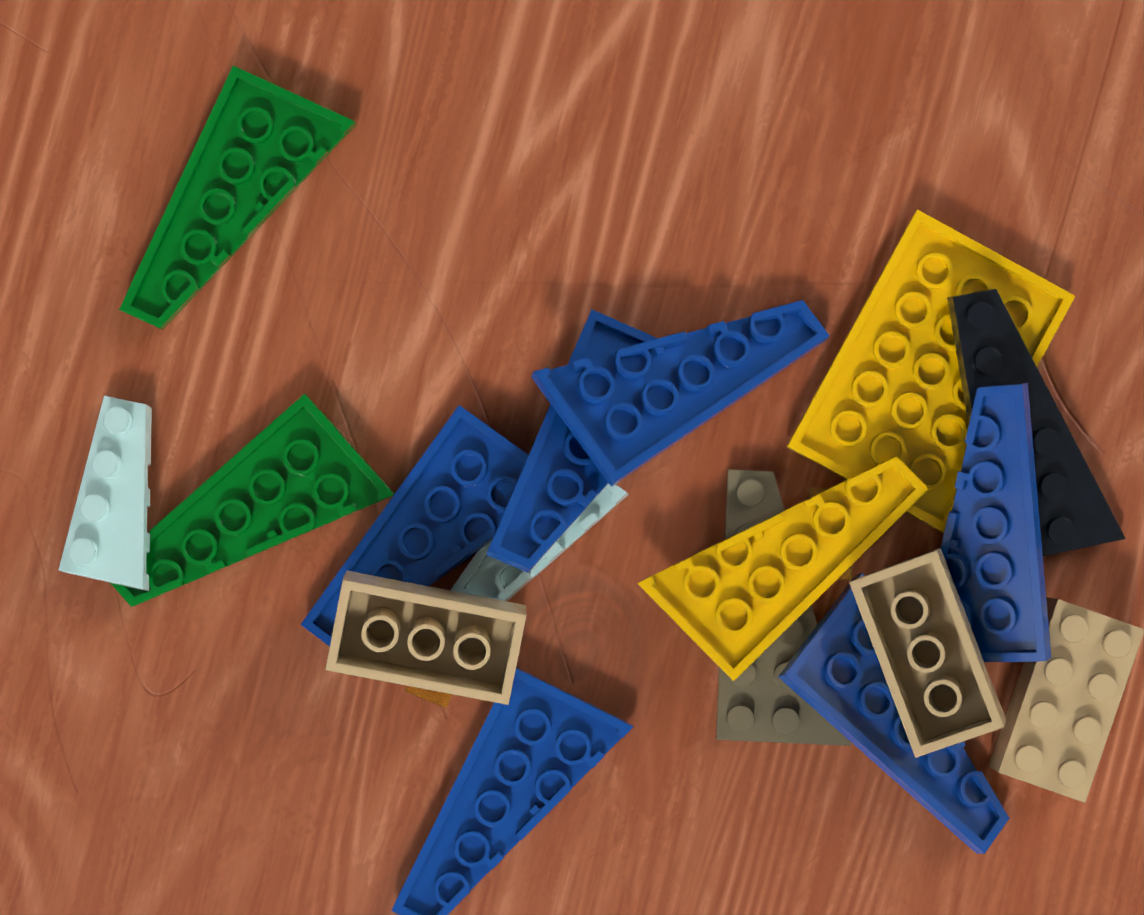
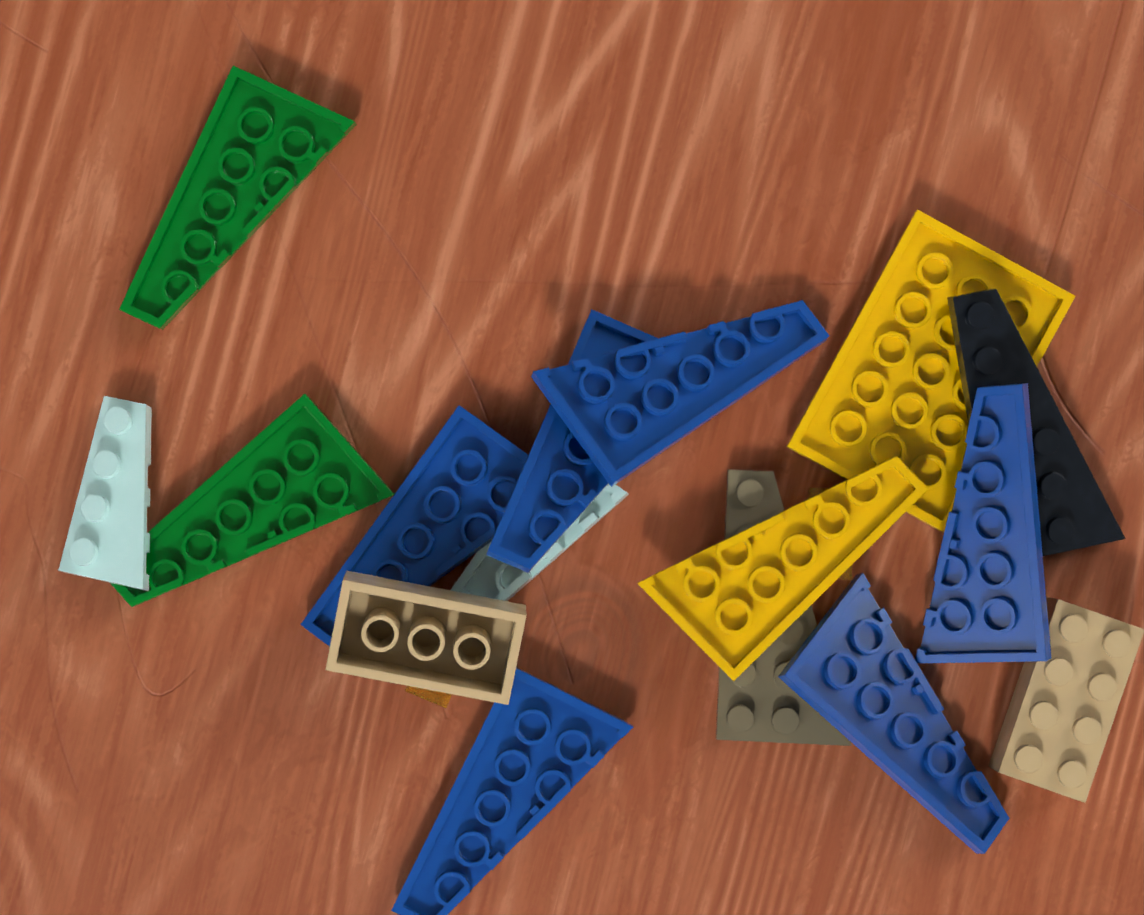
(928, 653): tan brick -> none

